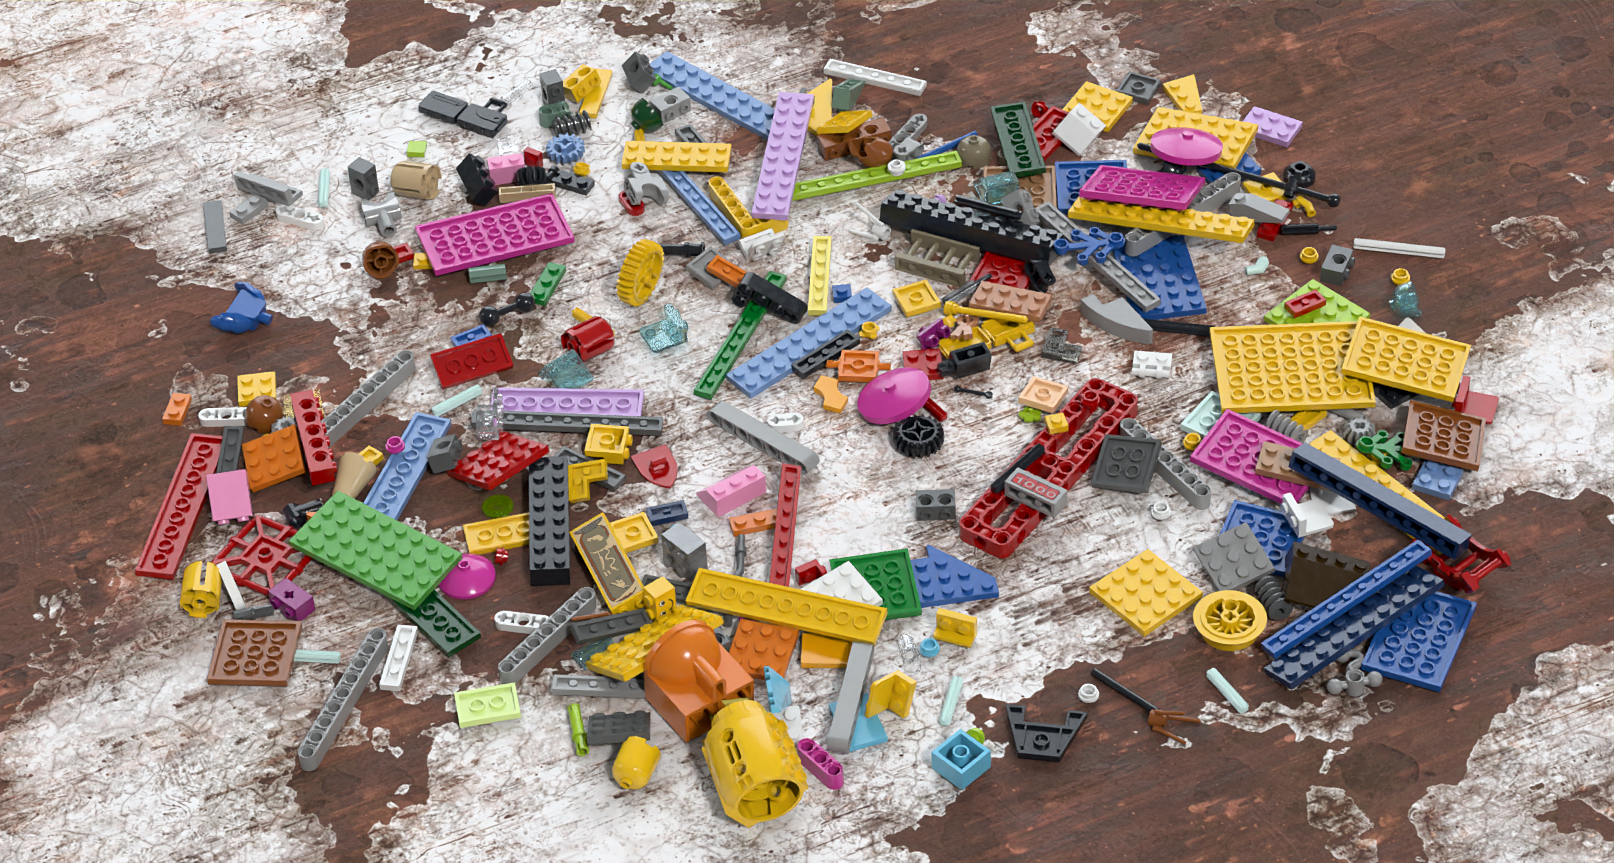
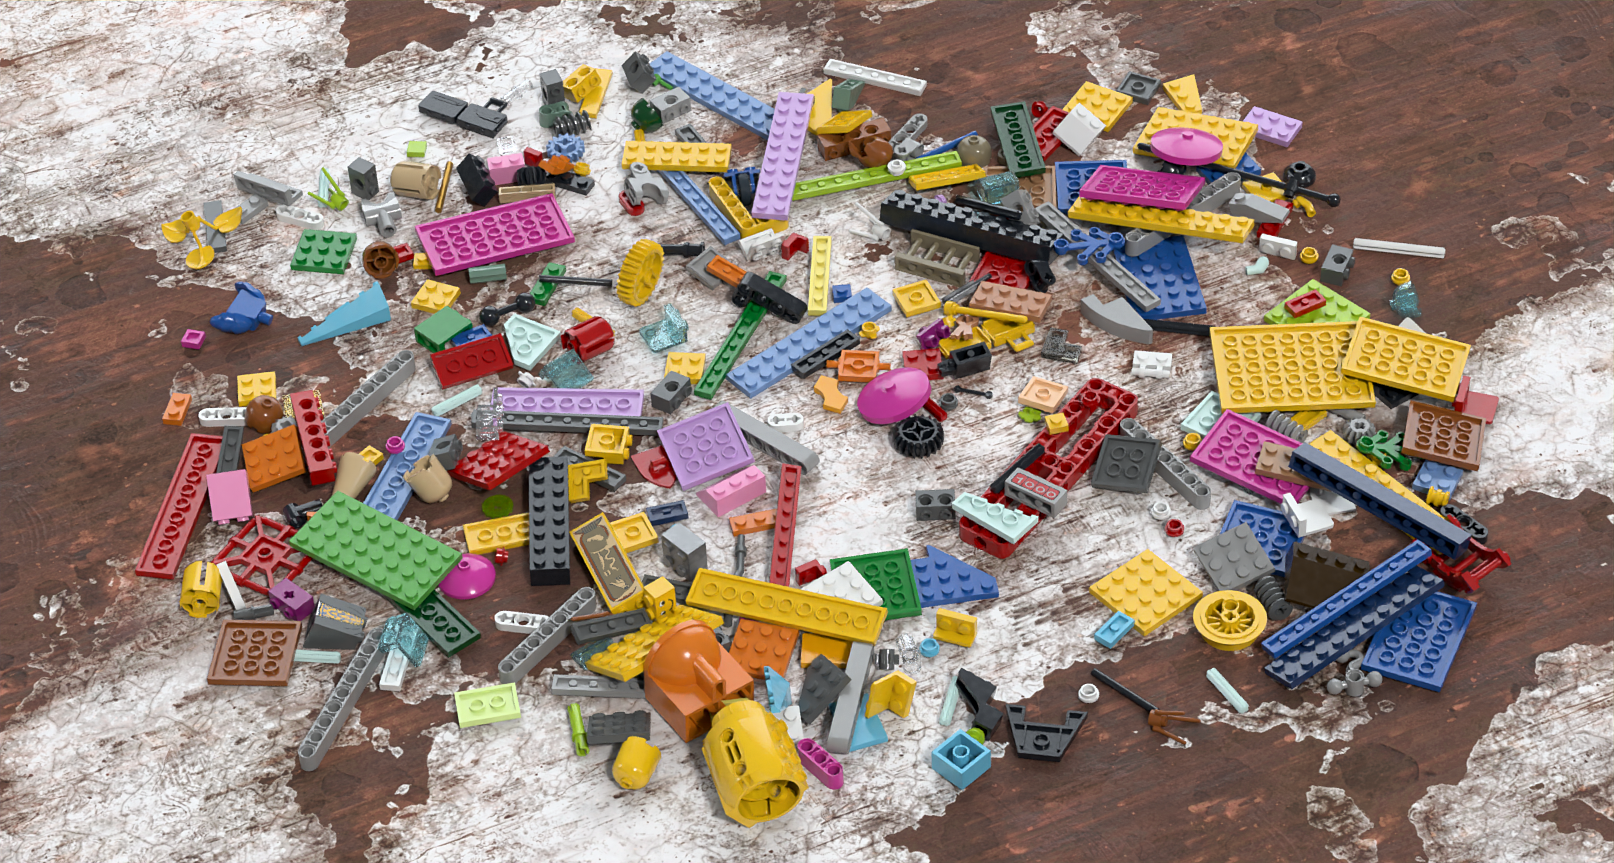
(177, 230): none -> yellow plant
(193, 339): none -> dark pink plate
(323, 251): none -> plate
(335, 625): none -> dark grey slope
(337, 199): none -> lime plant
(363, 312): none -> medium azure wedge
(406, 635): none -> clear light blue bracket
(429, 479): none -> tan cylinder
(435, 296): none -> yellow plate
(440, 329): none -> panel
(444, 185): none -> pearl gold bar
(526, 380): none -> white plate
(529, 340): none -> light aqua plate
(557, 164): none -> orange slope
(575, 280): none -> black bar
(671, 392): none -> dark grey brick
(686, 364): none -> yellow plate
(705, 446): none -> lavender plate
(743, 188): none -> plate
(793, 244): none -> red bracket
(820, 687): none -> dark grey plate
(887, 659): none -> dark grey gear
(946, 177): none -> yellow tile
(948, 401): none -> dark grey plate
(979, 696): none -> black arch
(995, 517): none -> light aqua wing
(1114, 629): none -> medium azure plate
(1174, 528): none -> red plate
(1278, 246): none -> white plate
(1314, 228): black axle -> none
(1437, 497): none -> yellow bush
(1474, 526): none -> black beam

